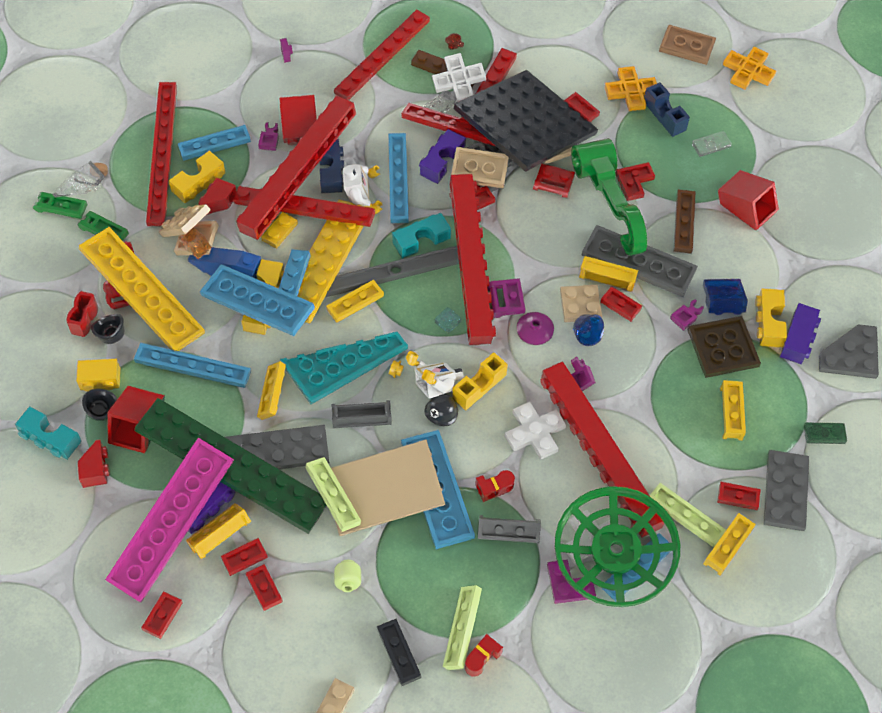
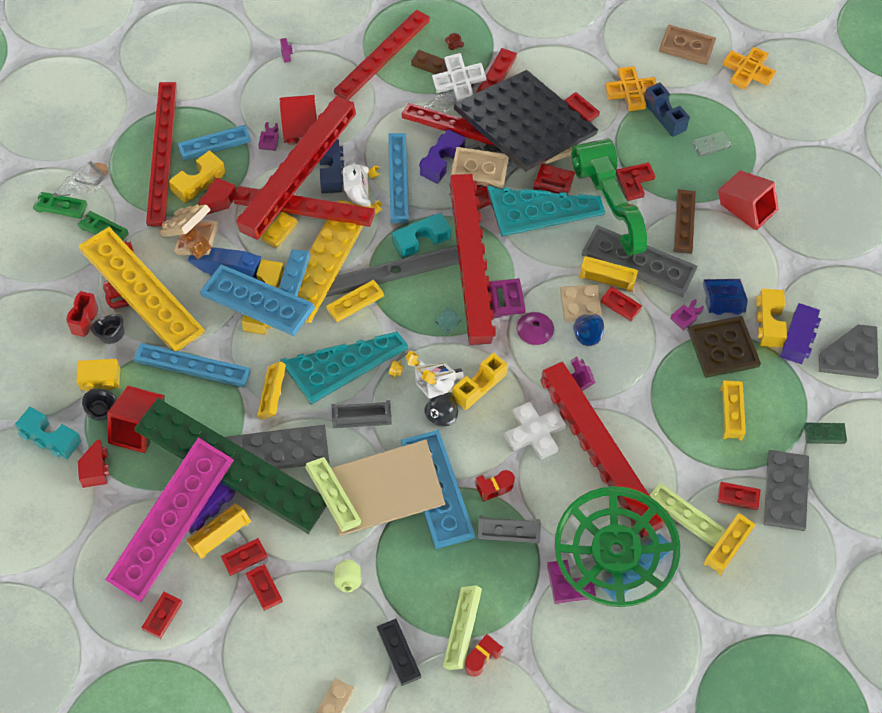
(534, 209): none -> teal wing

